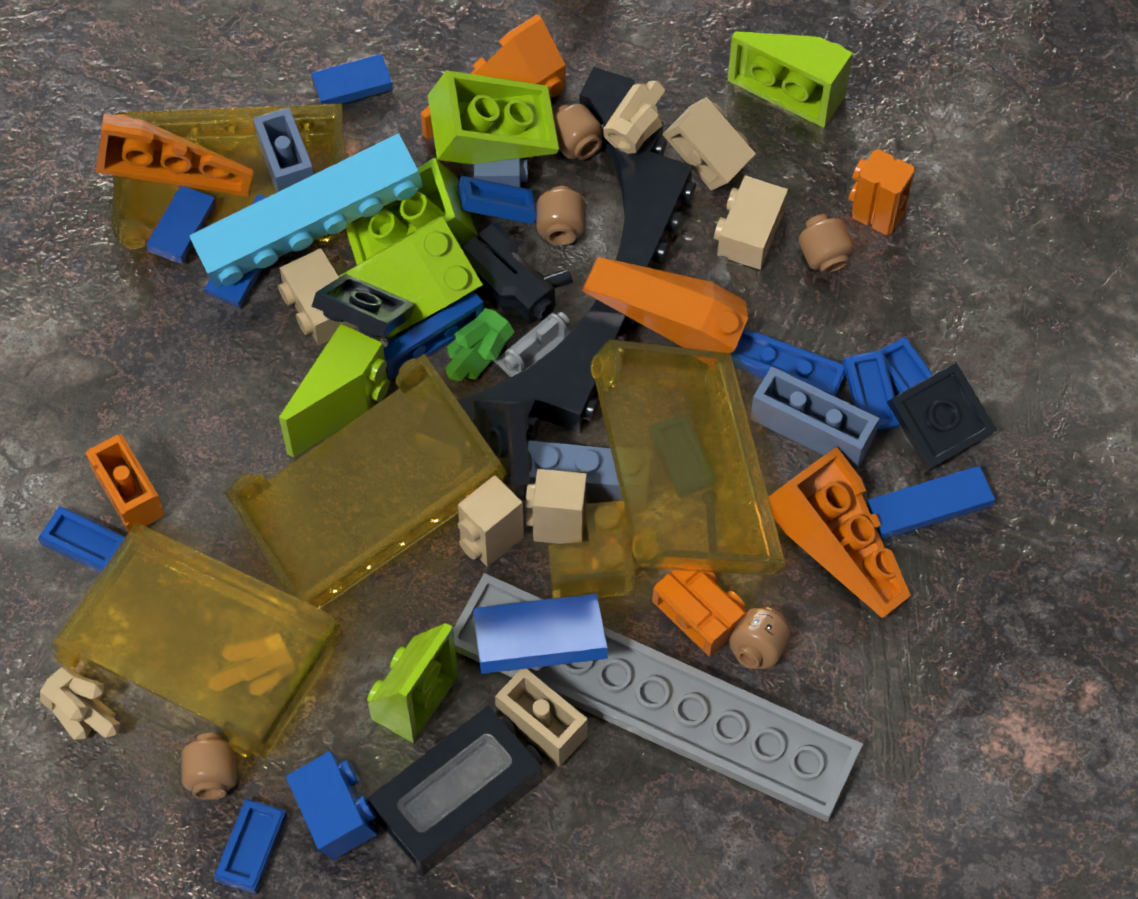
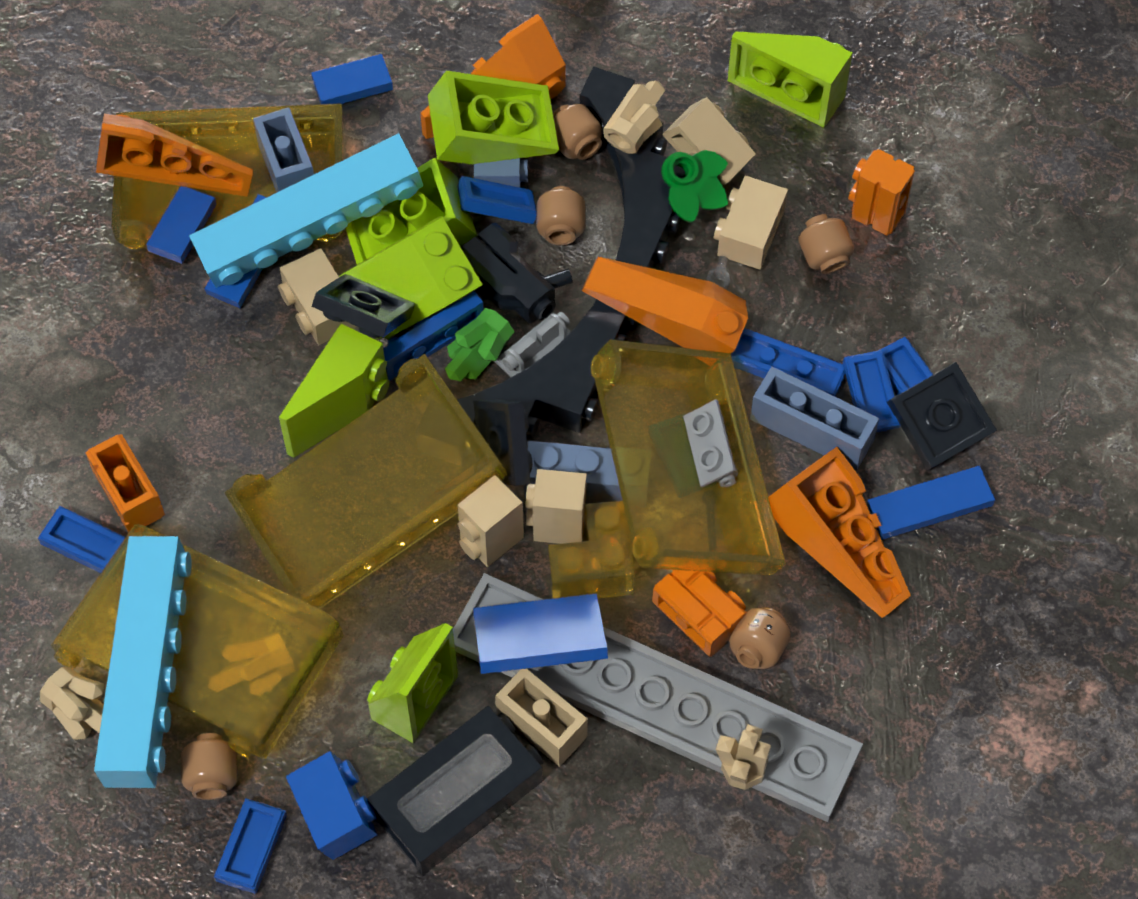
(142, 662): none -> medium azure brick
(700, 185): none -> green plate
(710, 445): none -> light grey hinge
(744, 761): none -> tan rock

